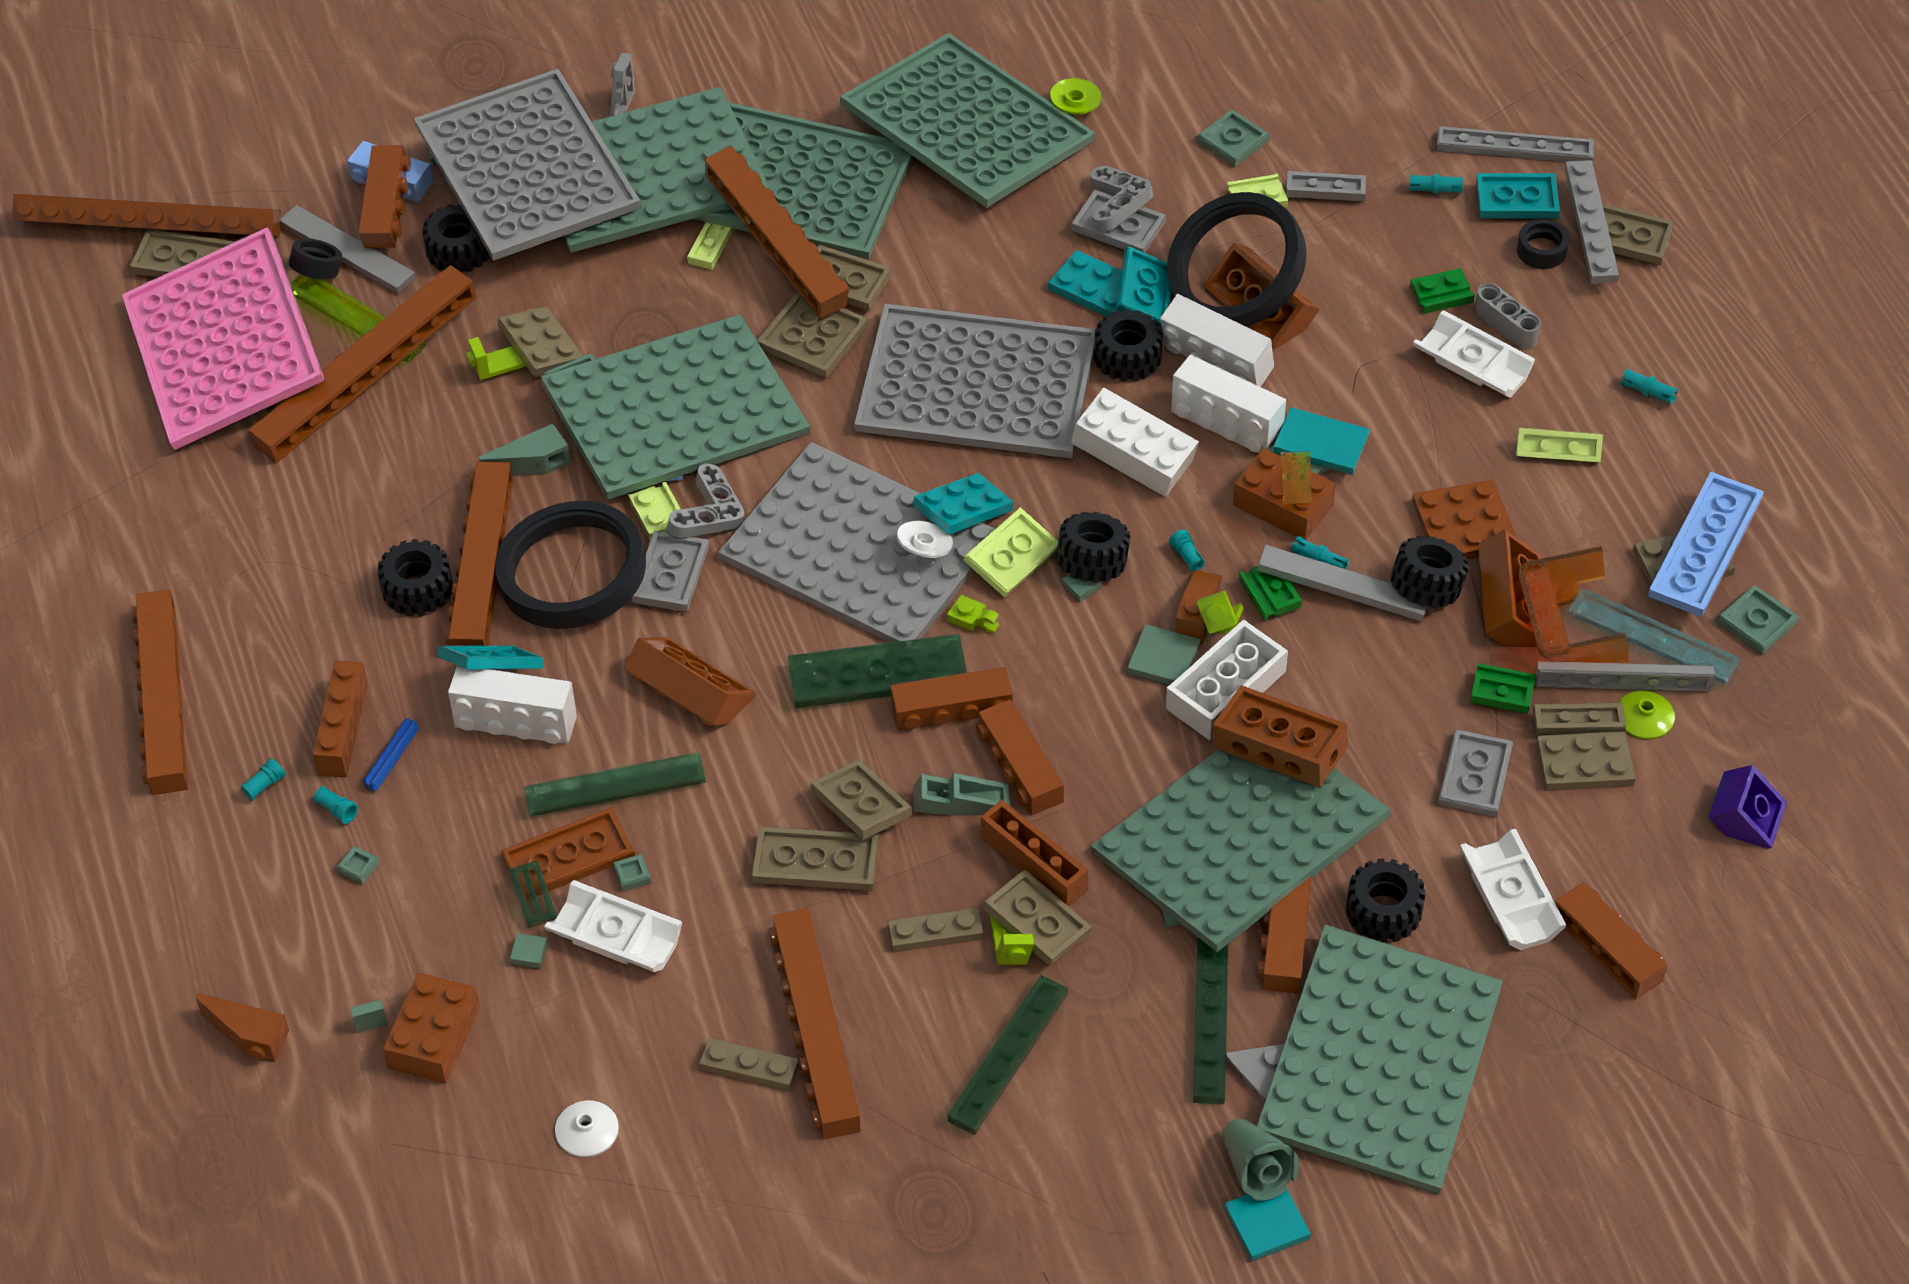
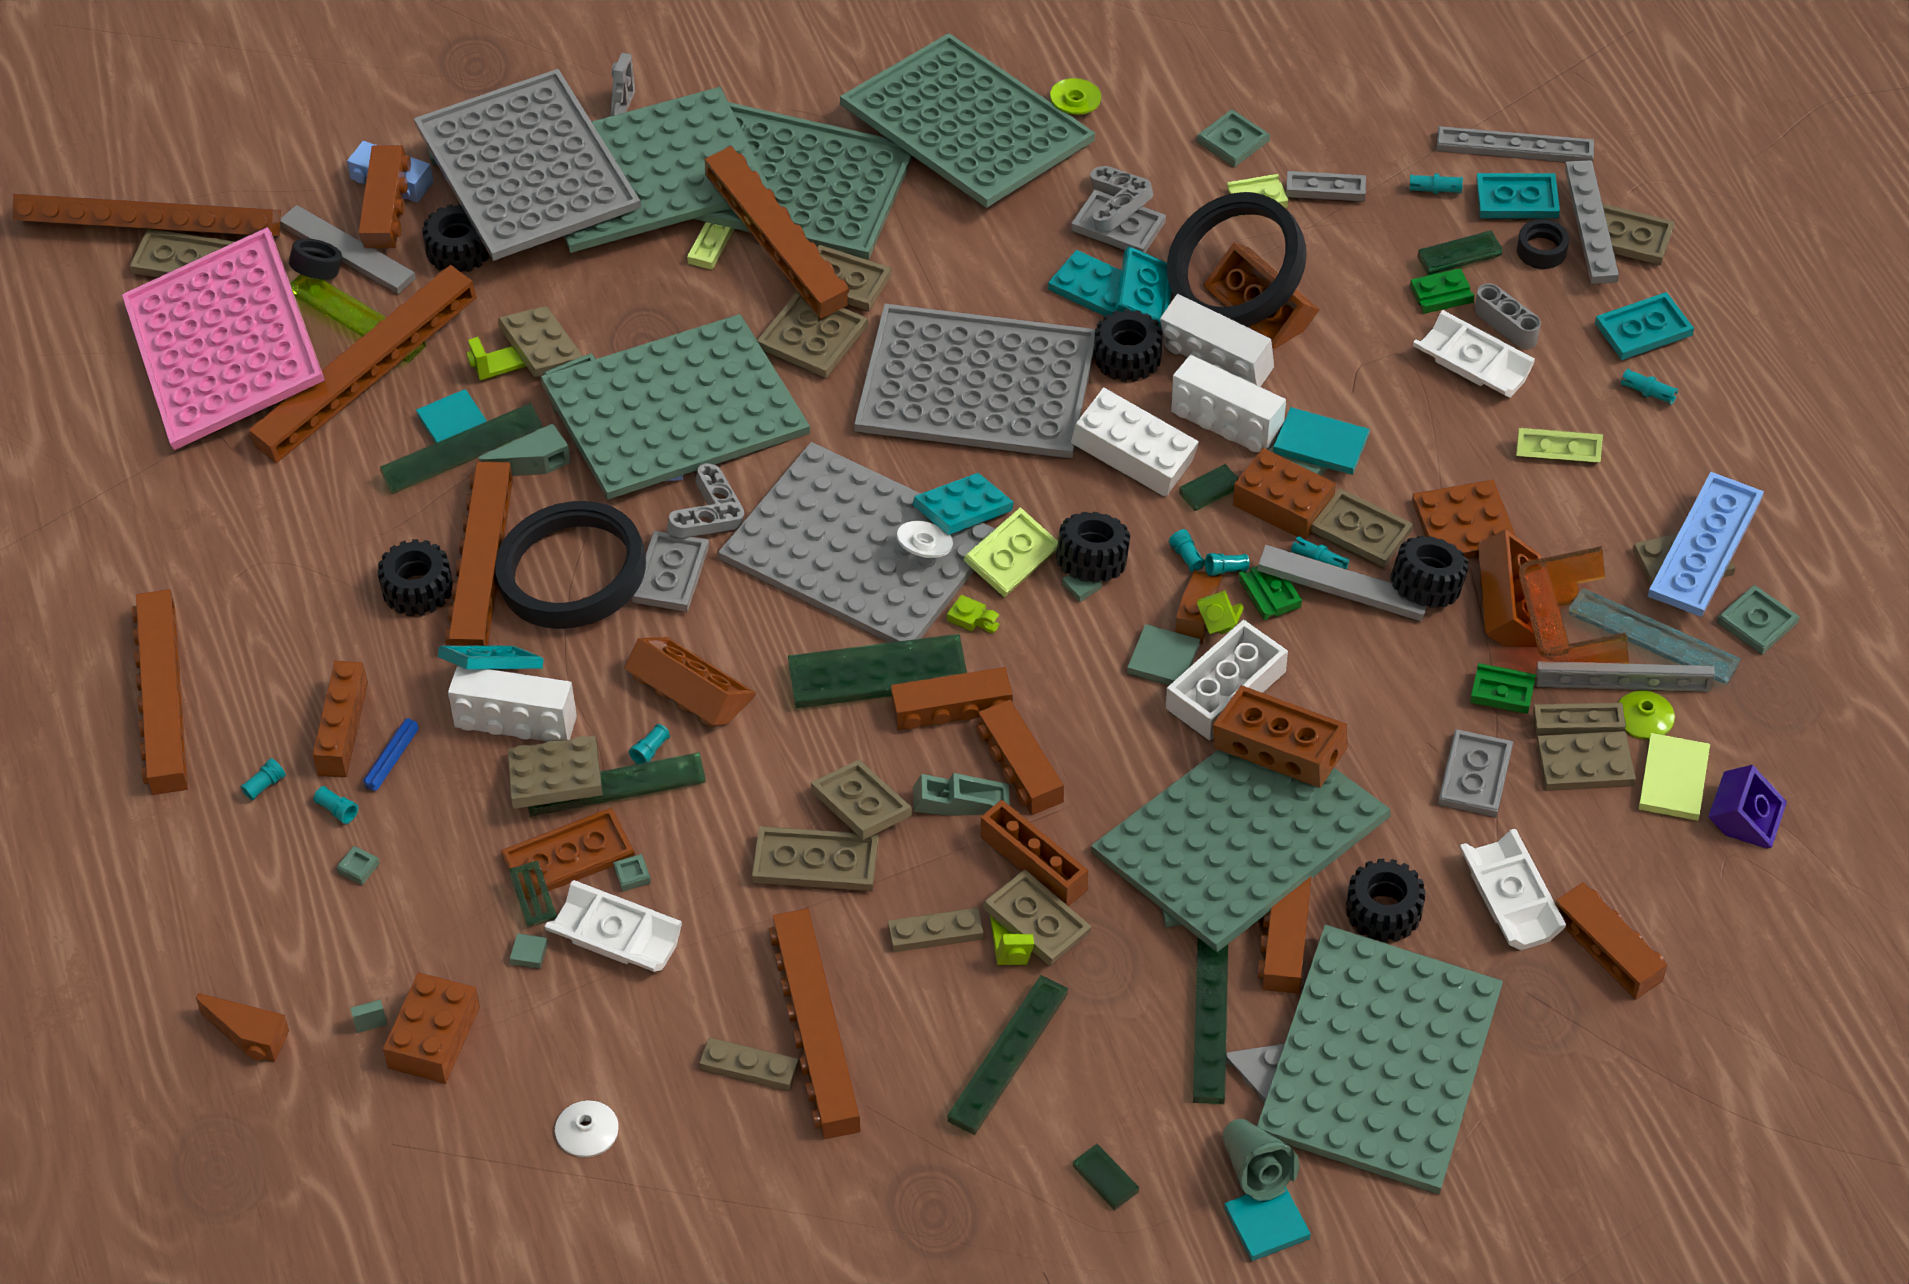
(450, 416): none -> teal tile
(460, 448): none -> clear green plate
(554, 772): none -> dark tan plate
(645, 749): none -> teal pin
(653, 507): yellowish green plate -> none
(1105, 1176): none -> clear green tile
(1209, 487): none -> clear green tile
(1221, 563): none -> teal pin
(1296, 477): clear yellow hips -> none
(1362, 527): none -> dark tan plate
(1459, 252): none -> clear green plate
(1644, 325): none -> teal plate
(1674, 776): none -> yellowish green tile

